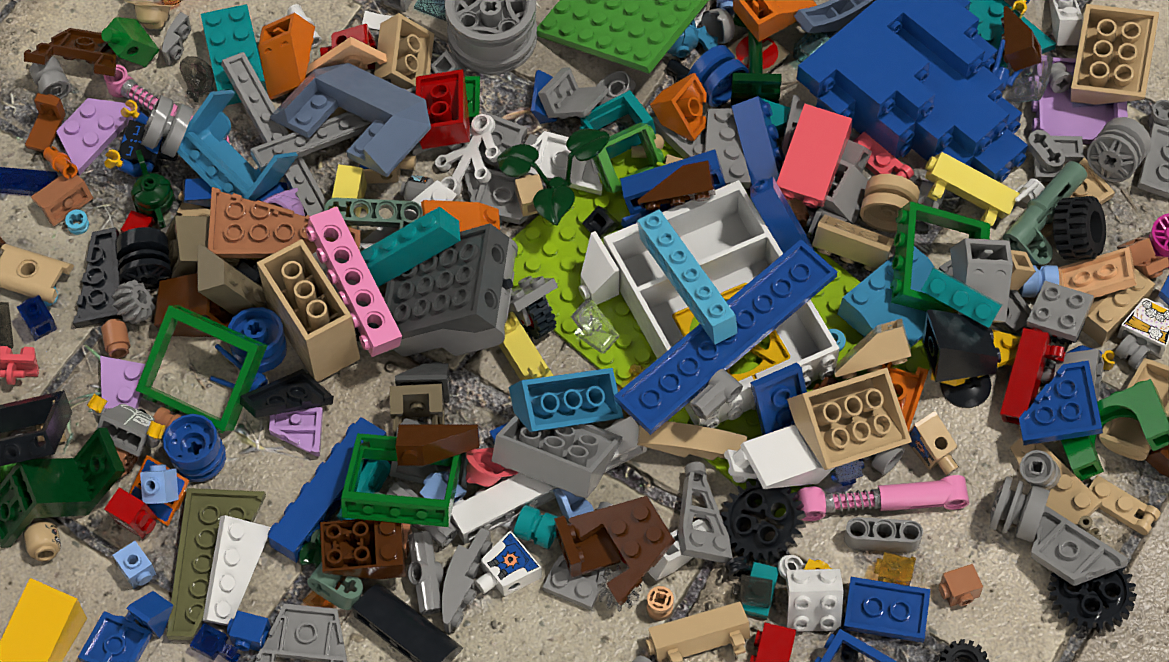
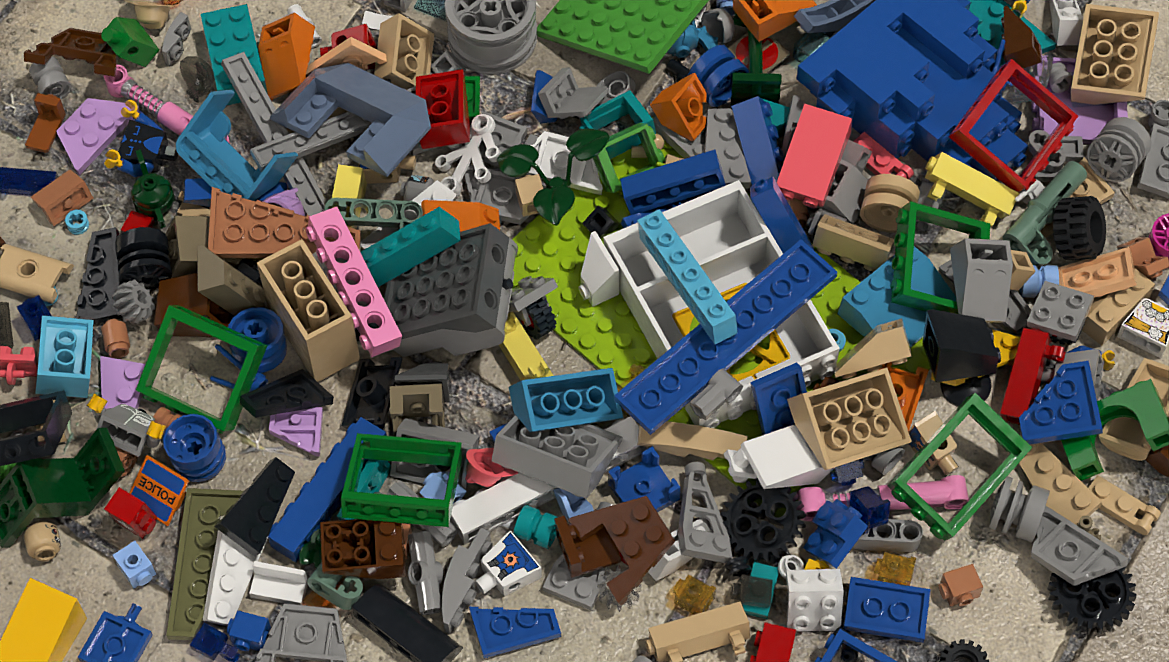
(60, 162): orange pin -> none
(64, 356): none -> medium azure slope
(152, 612): blue slope -> none
(159, 485): light blue brick -> none
(164, 125): light grey wheel -> none
(256, 509): none -> black wing
(278, 583): none -> white panel
(371, 392): none -> black piece
(434, 442): reddish brown slope -> none
(510, 630): none -> blue wing
(594, 326): clear slope -> none
(645, 480): none -> blue panel
(660, 609): light nougat wheel -> none
(686, 183): reddish brown slope -> none
(697, 602): none -> clear yellow brick
(836, 532): none -> blue plate
(871, 506): none -> clear blue brick
(961, 297): teal plate -> none
(997, 429): none -> green door
(1040, 469): light grey wheel -> none
(1041, 97): none -> red window
(1132, 351): light grey wheel -> none

